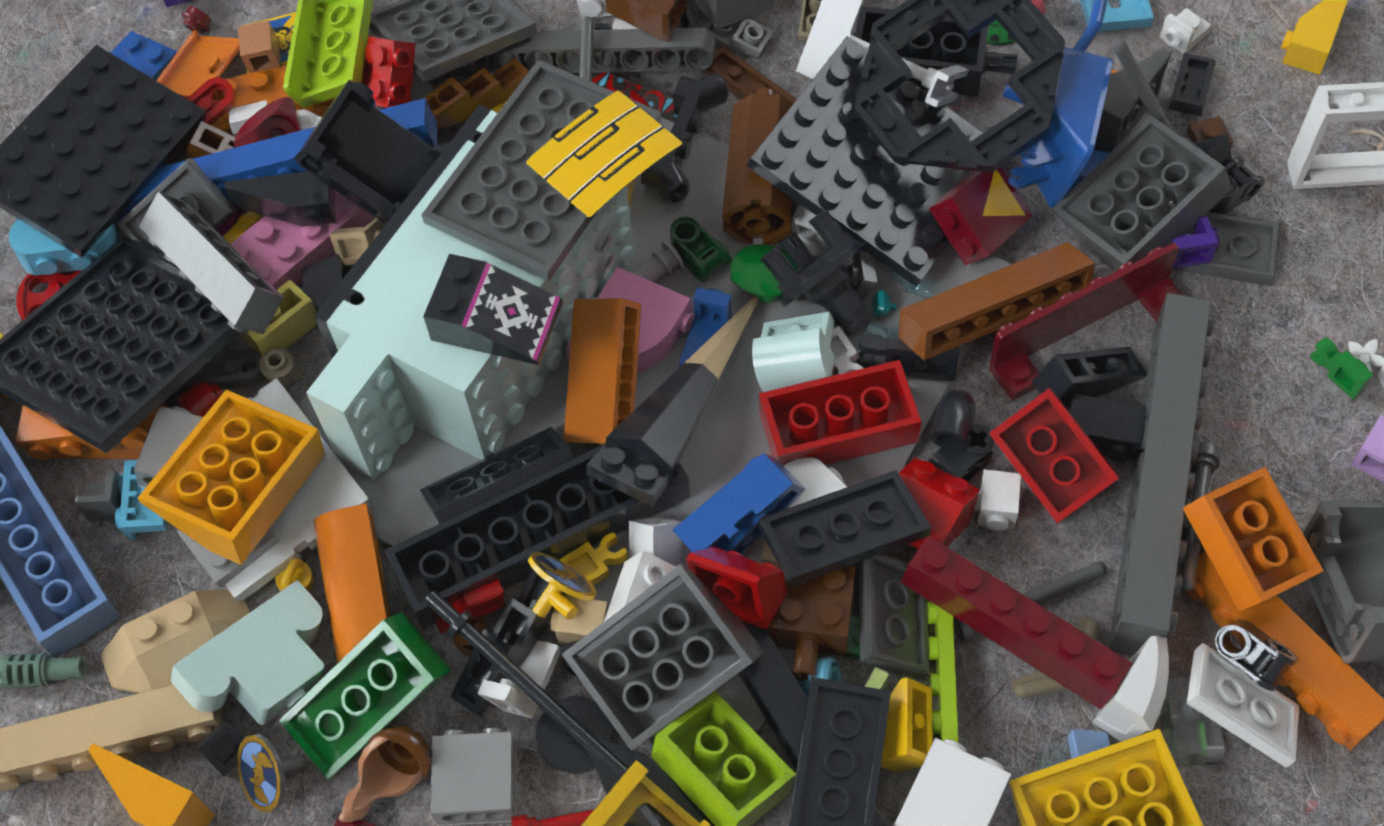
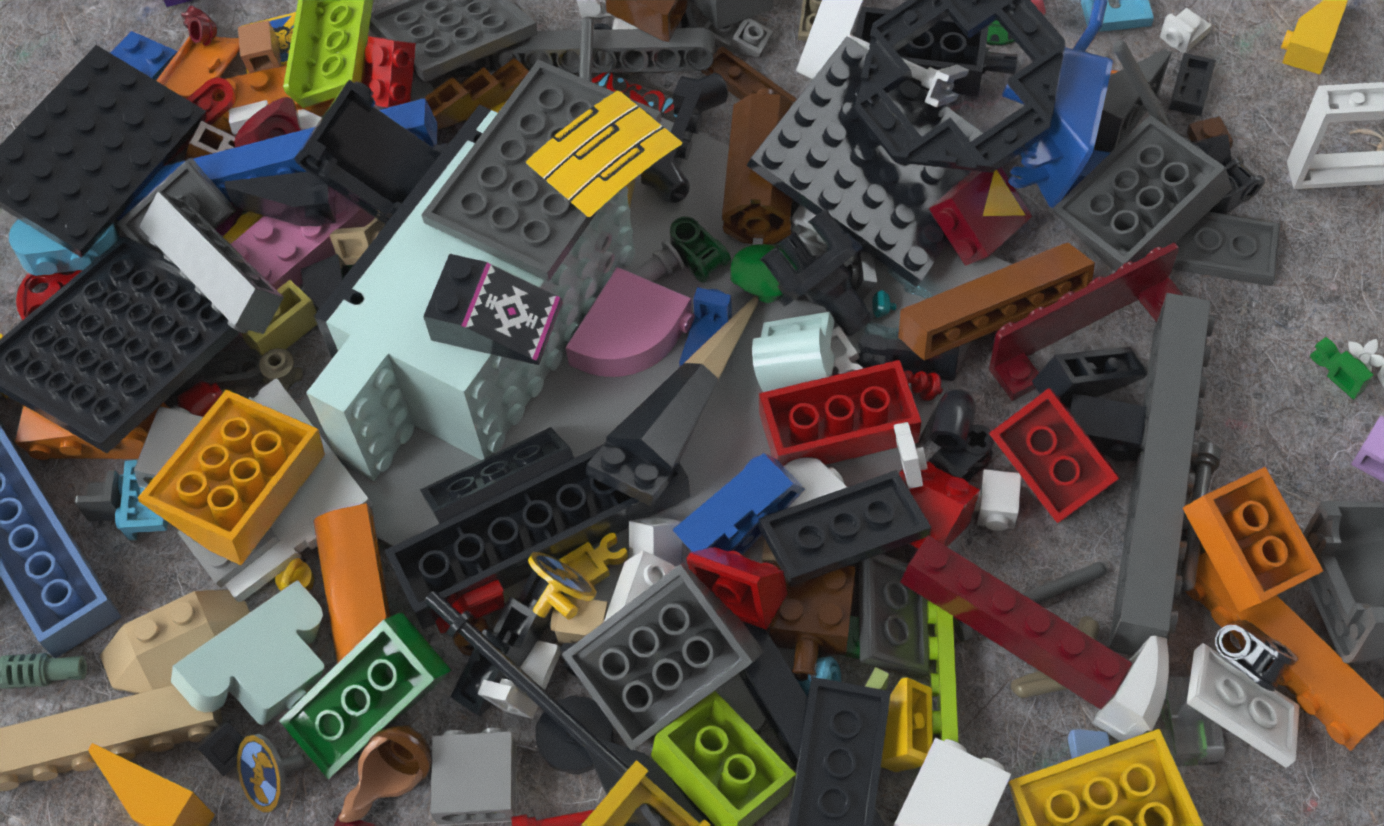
(202, 29): none -> dark red plate
(601, 368): orange brick -> none
(912, 458): none -> white plate
(925, 384): none -> red hair
(1199, 247): dark purple bracket -> none

